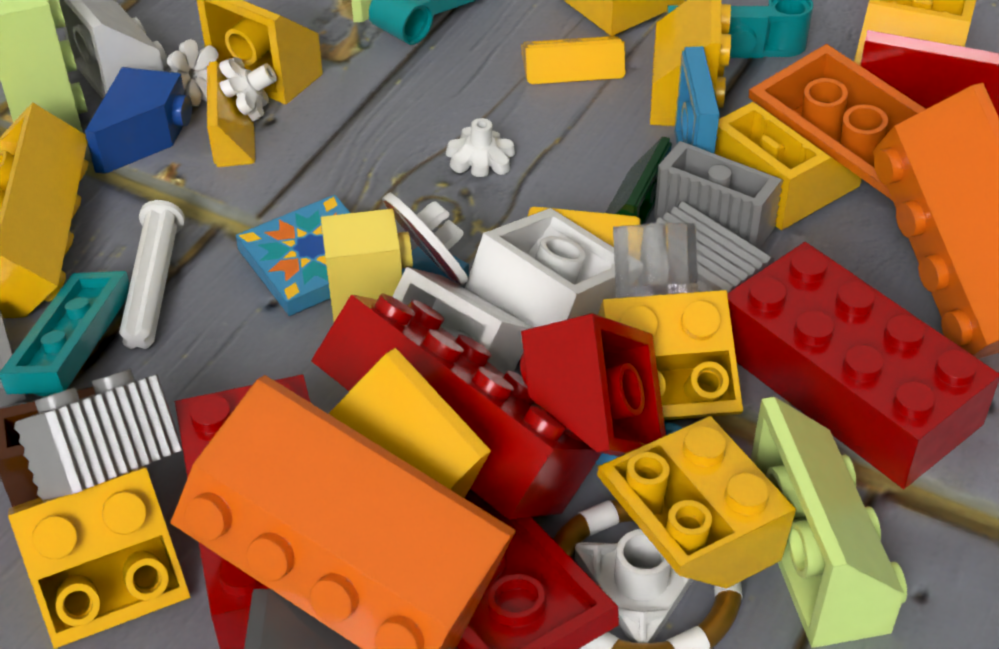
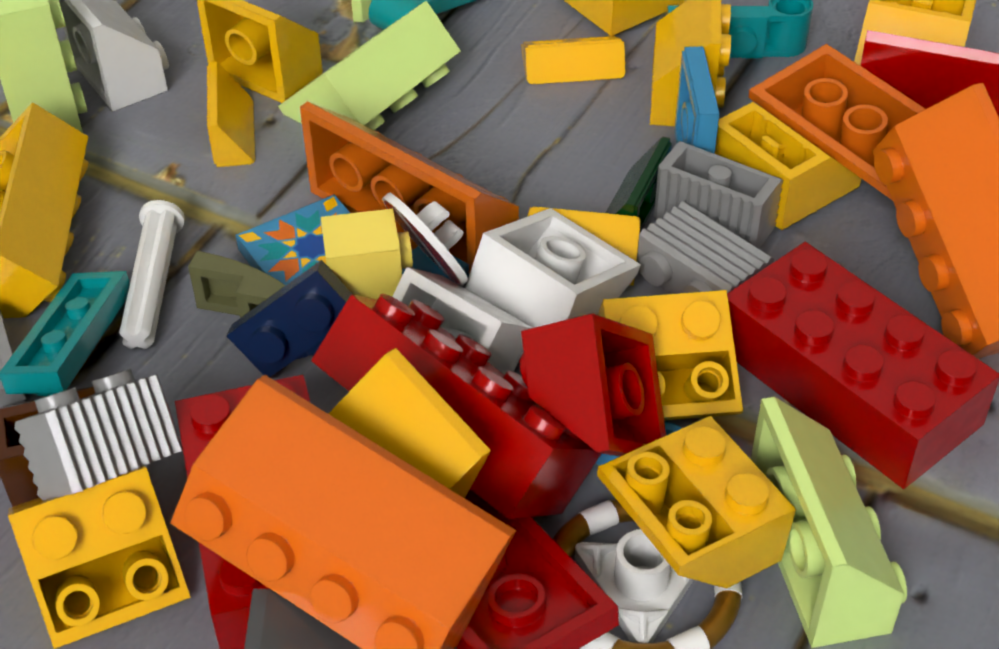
(137, 118): blue slope -> none
(193, 68): white plant -> none
(228, 284): none -> olive slope
(247, 86): white plant -> none
(291, 320): none -> dark blue plate
(365, 166): none -> orange slope
(382, 71): none -> yellowish green slope
(480, 150): white plant -> none
(655, 259): clear brick -> none

